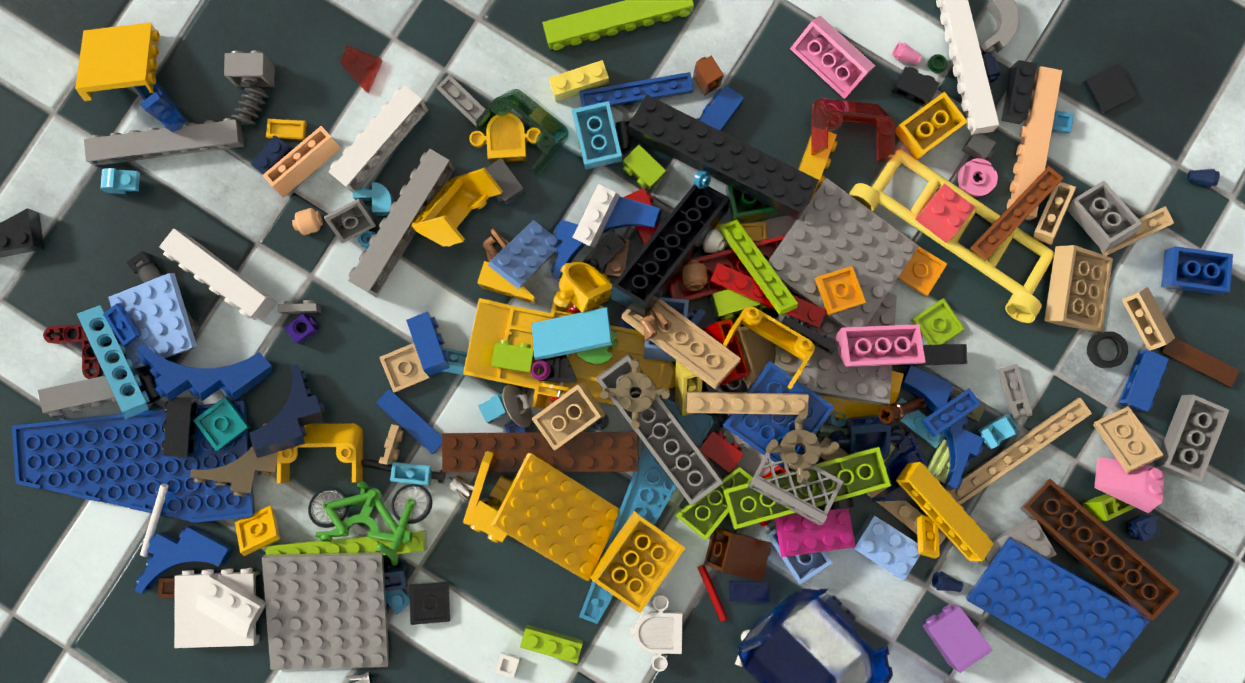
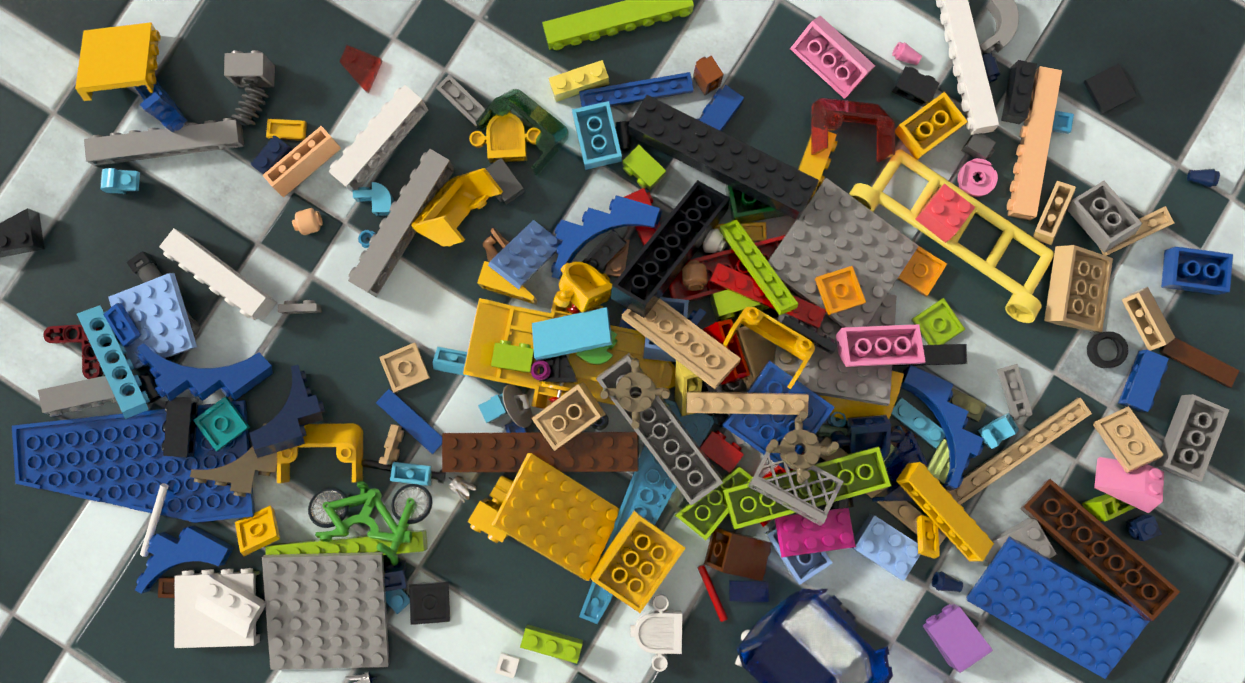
(294, 328): dark purple brick -> none
(350, 220): light grey slope -> none
(428, 343): blue brick -> none
(478, 485): yellow tile -> none
(596, 216): white brick -> none
(649, 330): medium nougat piece -> none
(702, 179): dark azure plate -> none
(897, 411): reddish brown pin -> none
(937, 63): dark green plate -> none
(951, 412): blue plate -> none
(1016, 213): dark orange plate -> none

